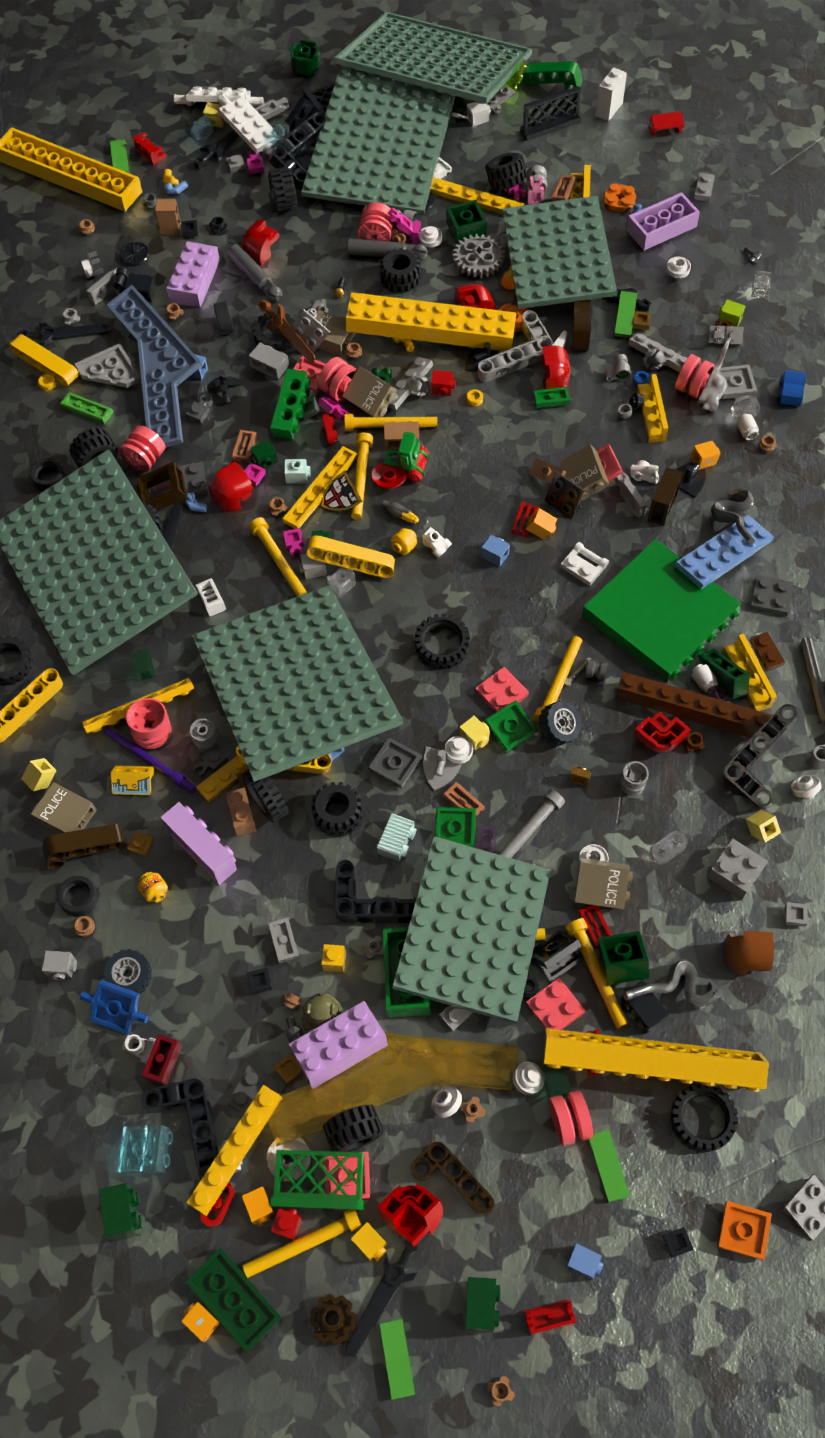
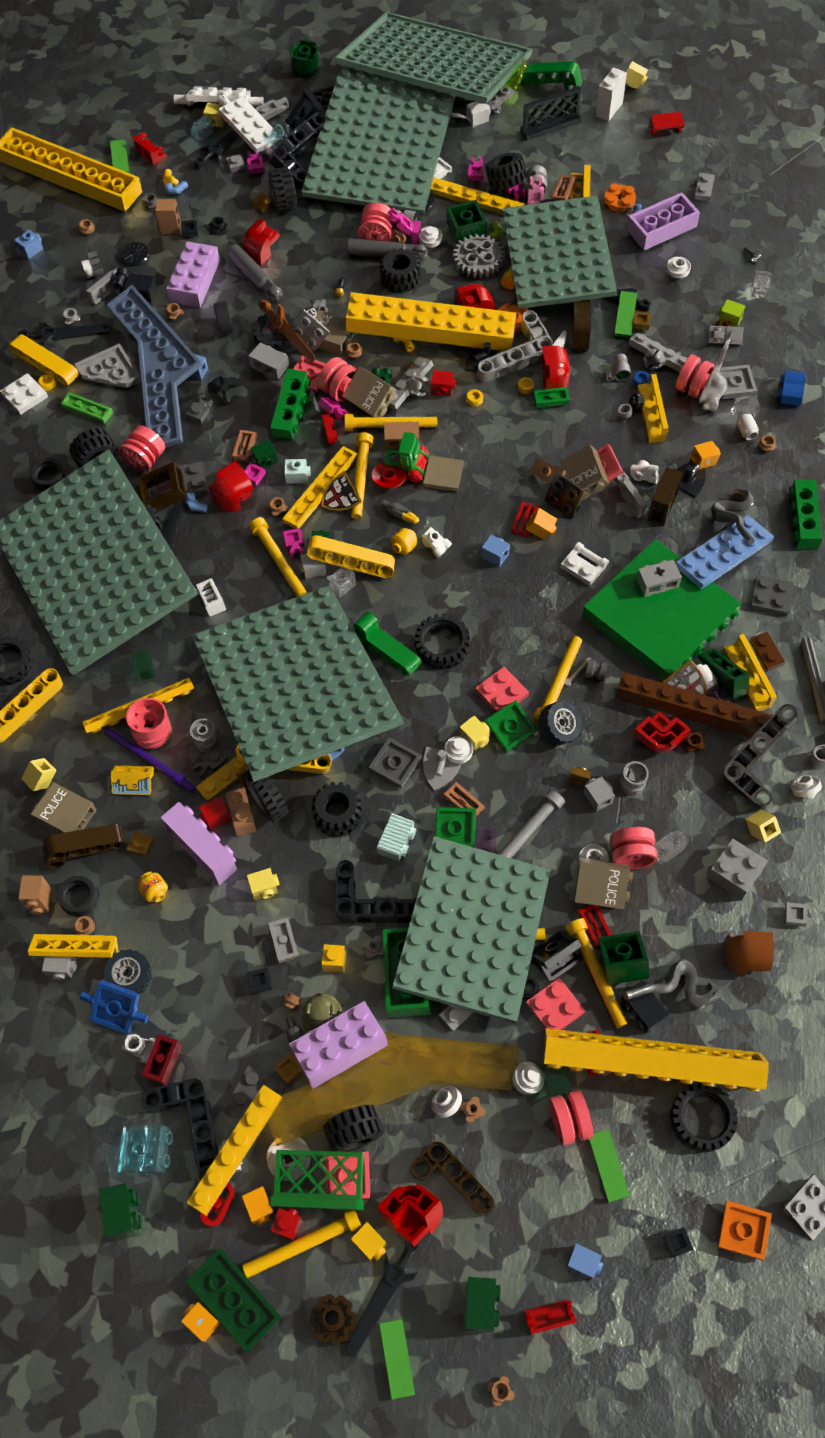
(24, 393): none -> white plate
(29, 244): none -> medium blue brick
(35, 894): none -> medium nougat brick
(73, 945): none -> yellow fence
(215, 813): none -> red brick
(262, 203): none -> pearl gold plate
(263, 884): none -> light yellow brick
(384, 645): none -> green beam
(443, 473): none -> dark tan tile
(476, 170): none -> dark pink plate
(498, 230): none -> lime arm
(525, 385): none -> yellow tile
(599, 793): none -> light grey brick
(634, 847): none -> coral wheel
(636, 75): none -> light yellow brick
(658, 577): none -> light grey brick
(688, 678): none -> shield
(805, 514): none -> green brick

